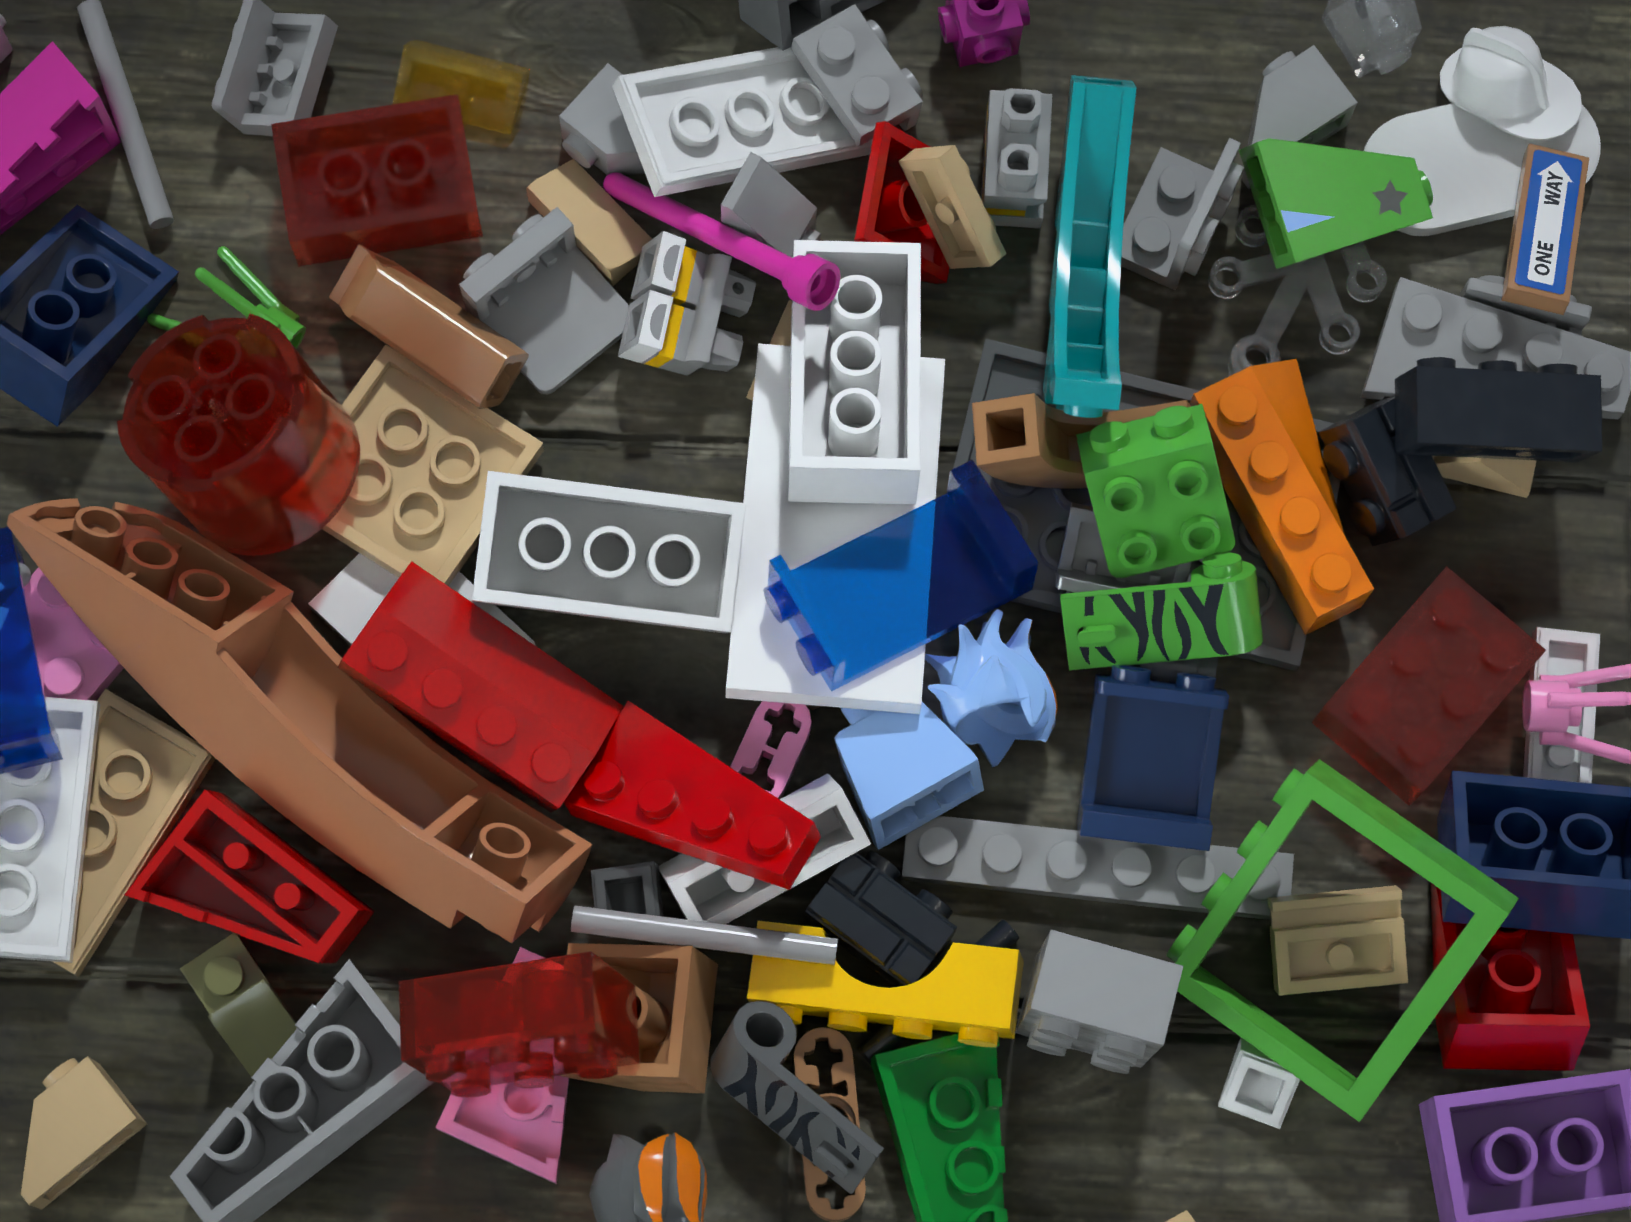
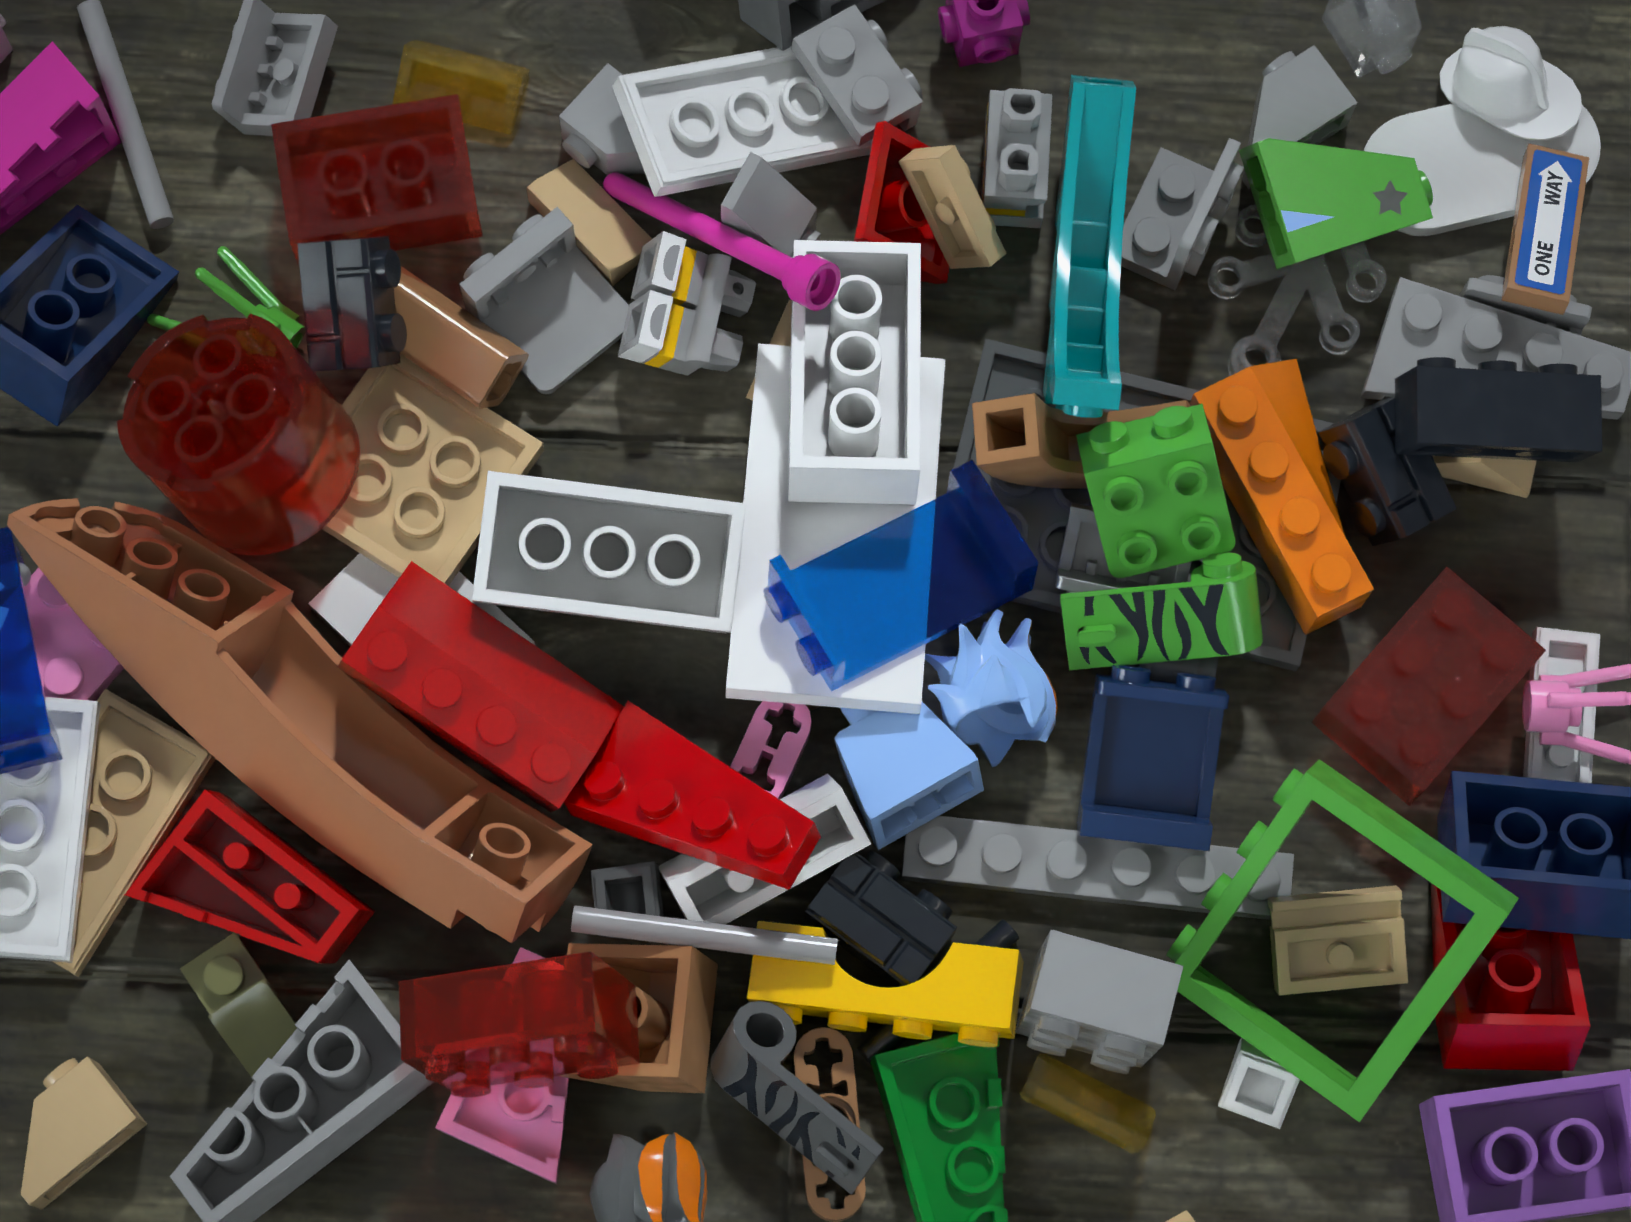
(351, 303): none -> black brick
(1088, 1104): none -> clear yellow slope

